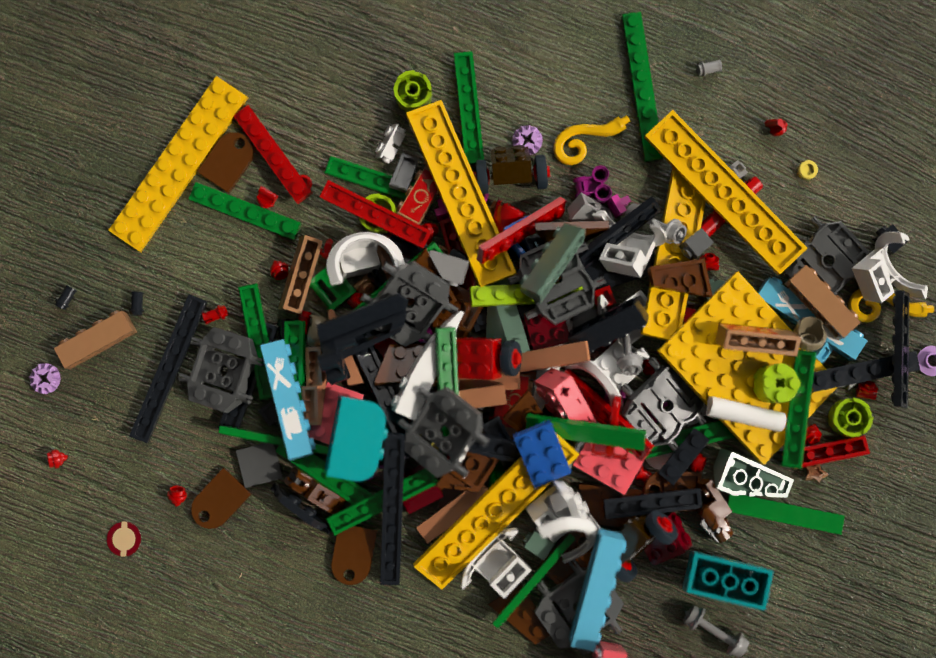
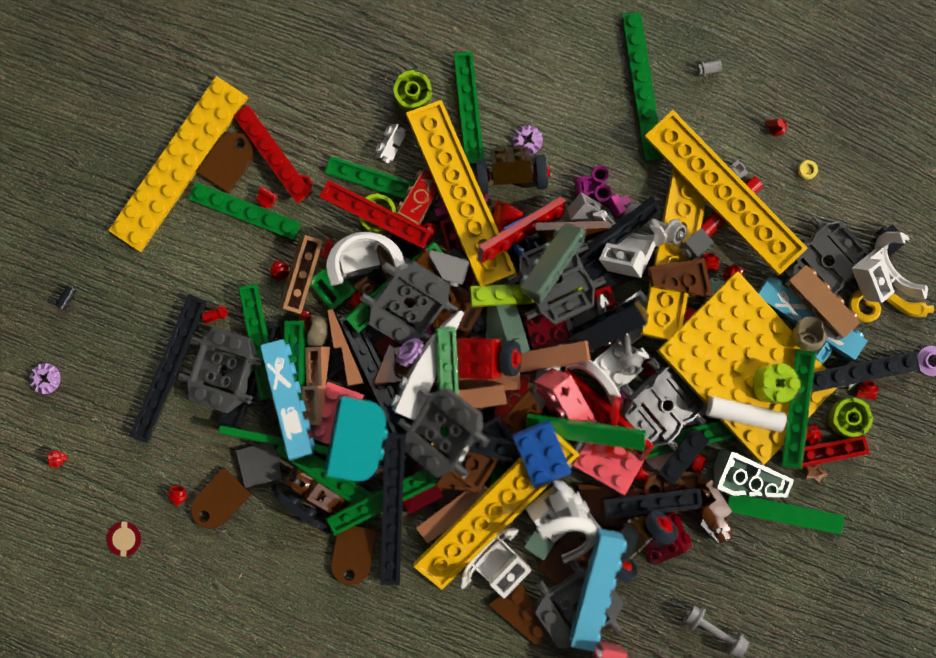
(95, 339): medium nougat brick -> none
(136, 304): black pin -> none
(343, 334): black panel -> none
(404, 173): dark grey tile -> none
(409, 351): none -> lavender gear
(532, 582): green tile -> none
(611, 128): yellow plant -> none
(727, 580): teal brick -> none
(730, 270): none -> red plate
(757, 339): medium nougat brick -> none
(900, 357): black plate -> none

